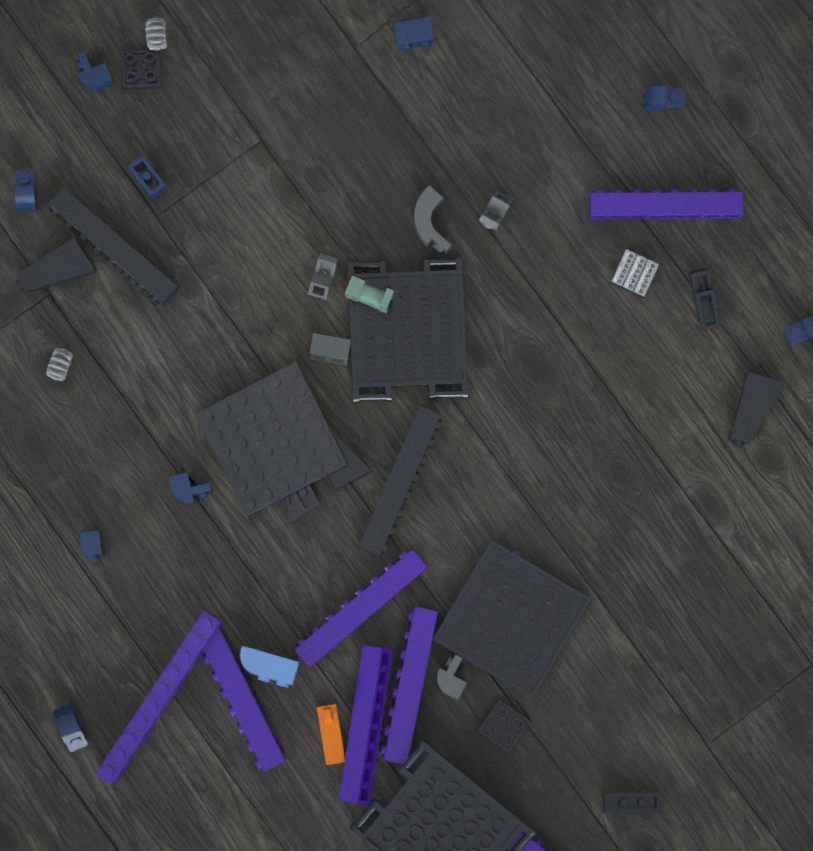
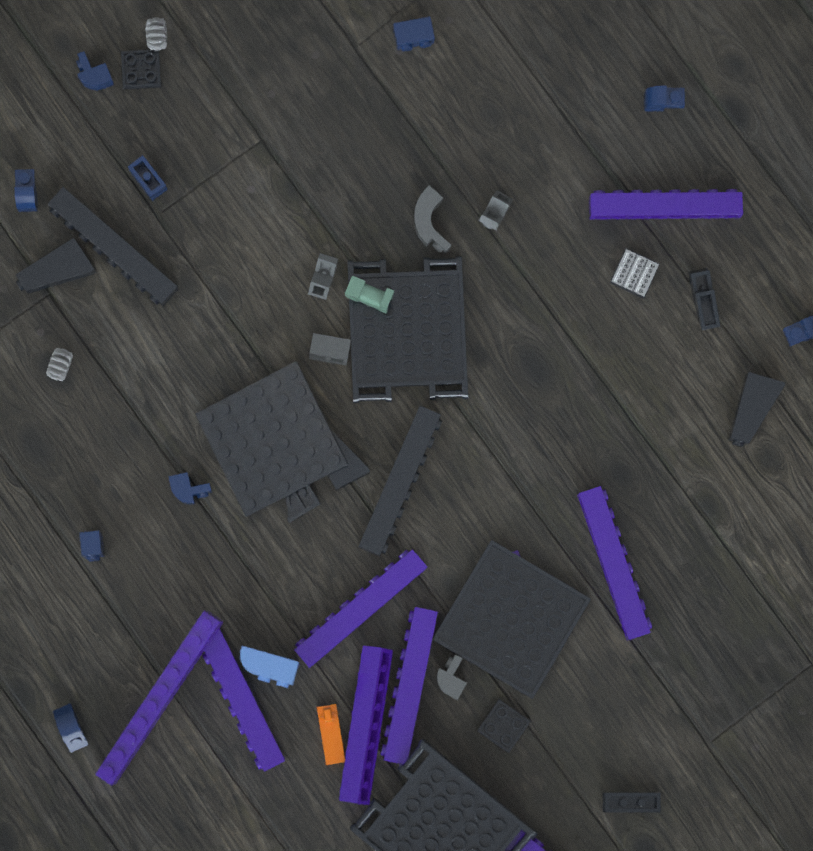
(613, 563): none -> dark purple brick

